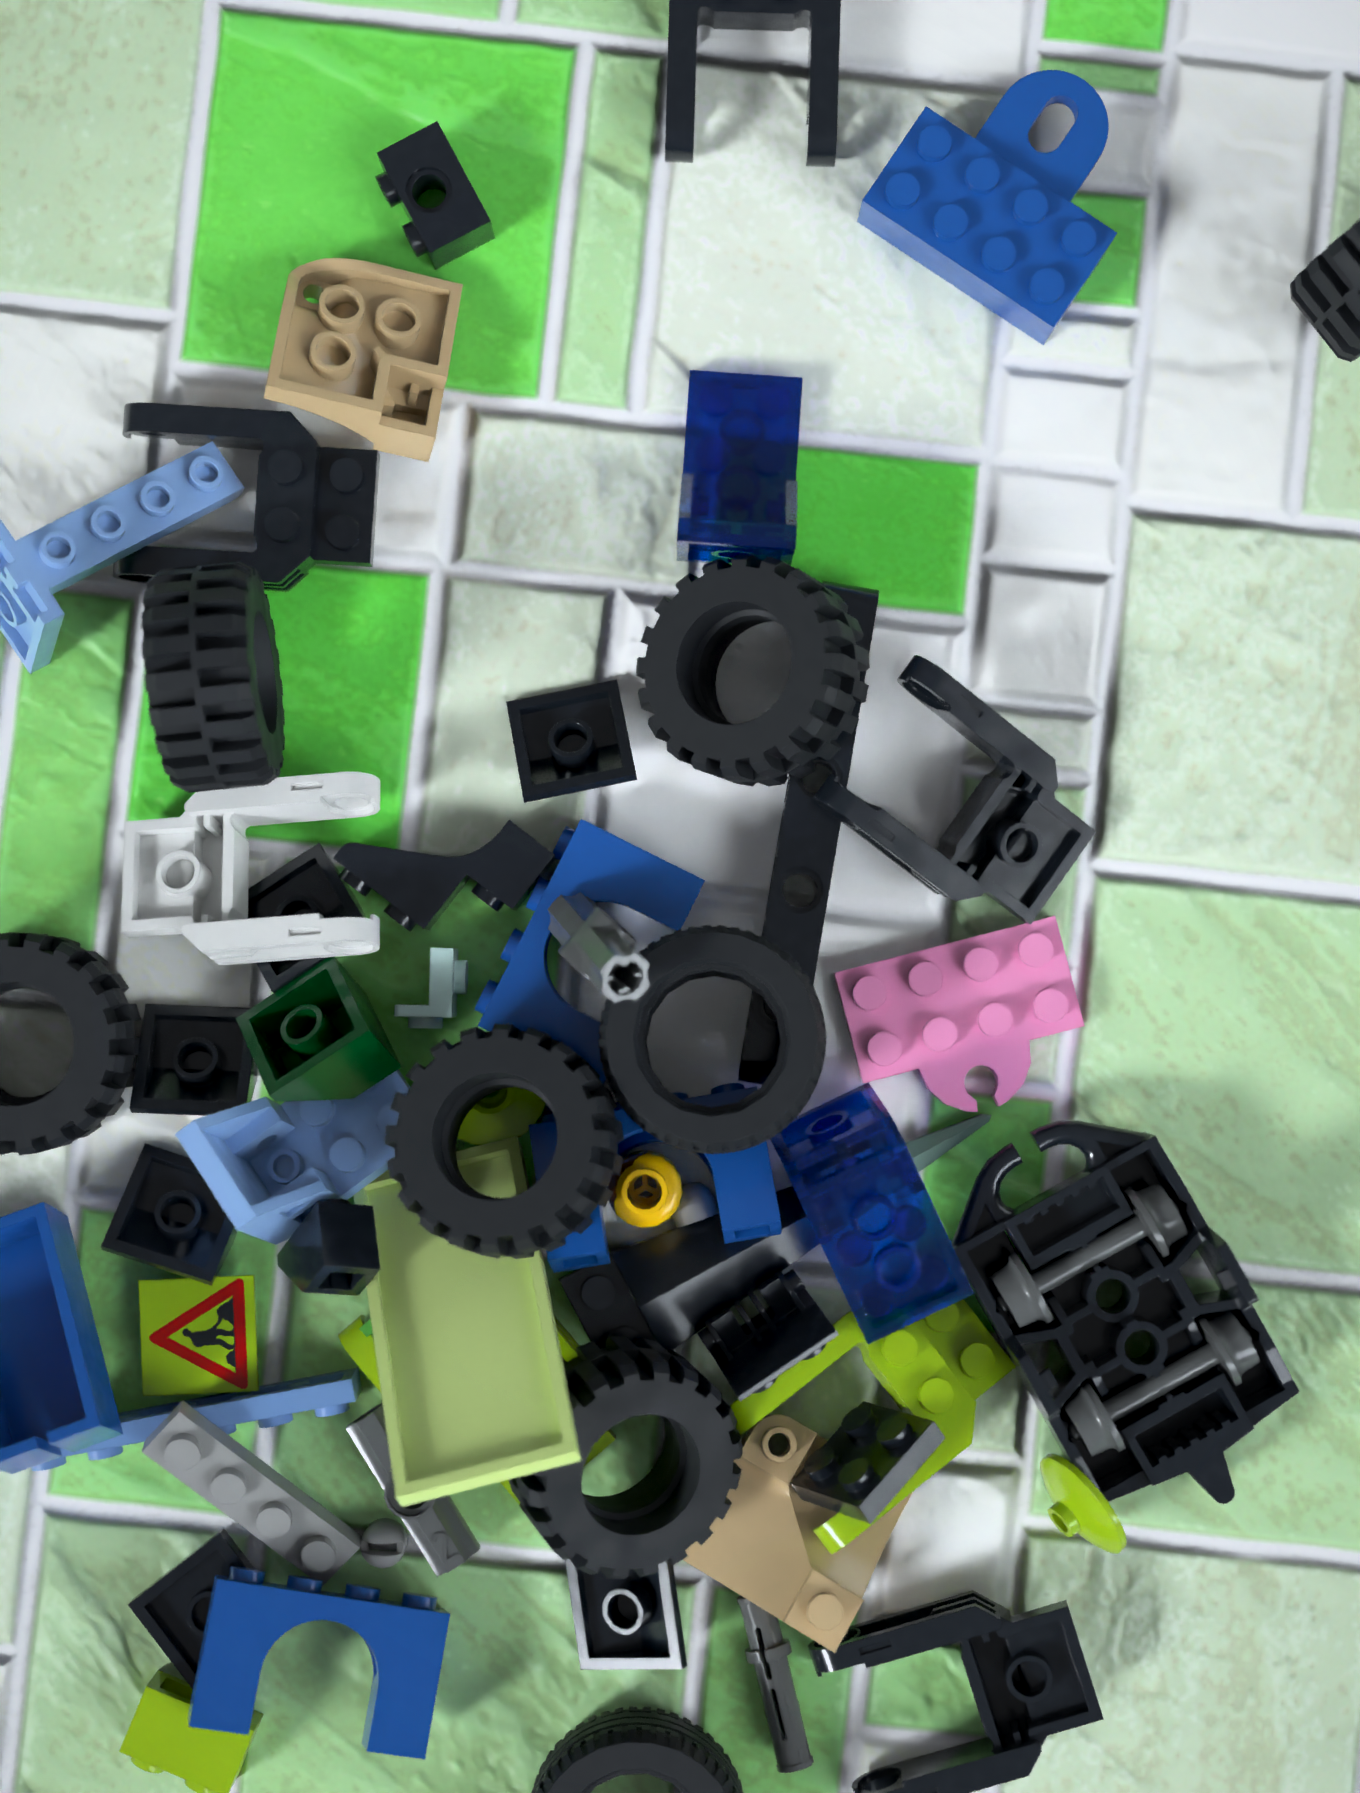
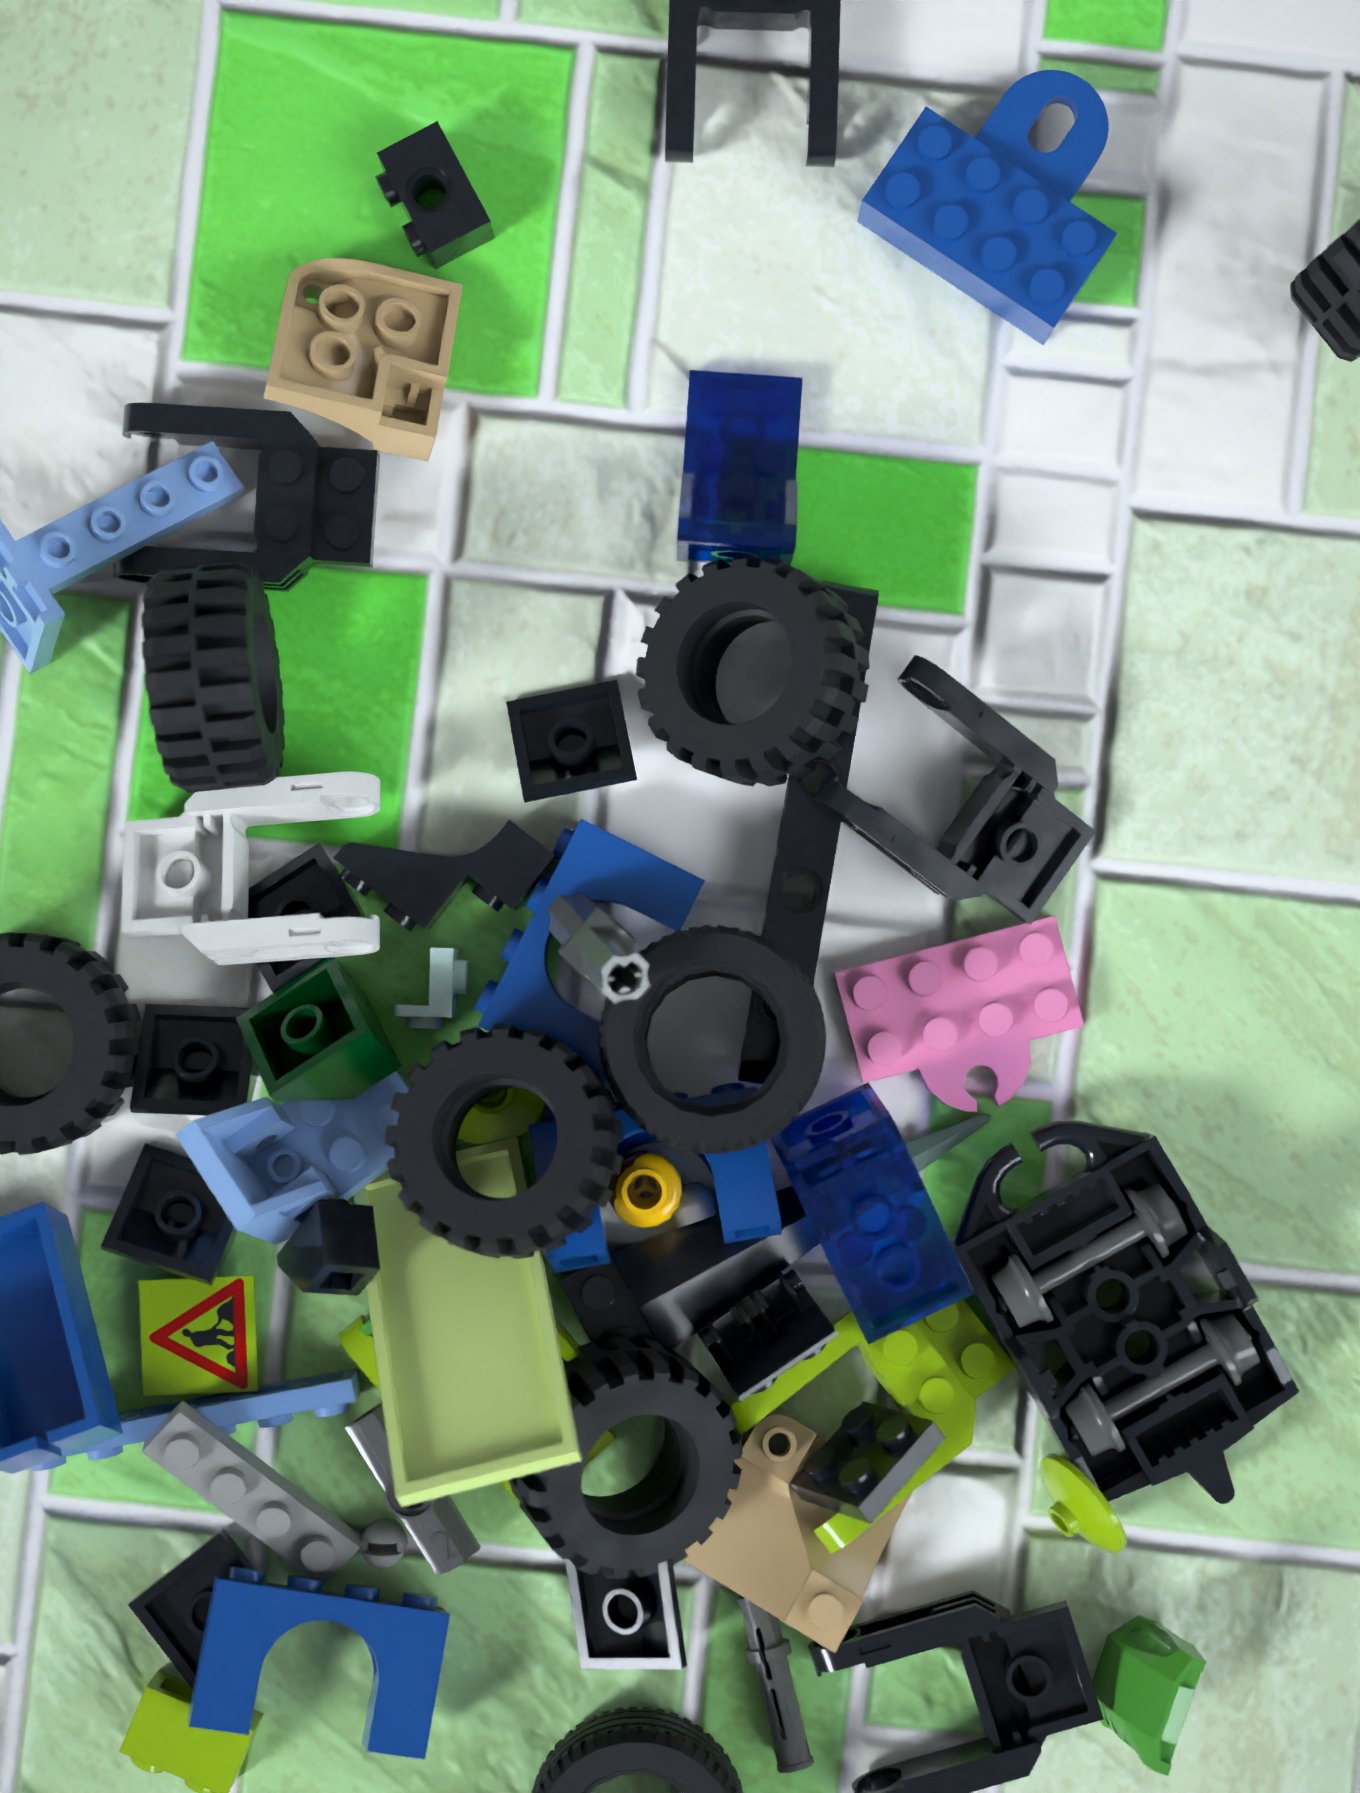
(1147, 1688): none -> bright green slope

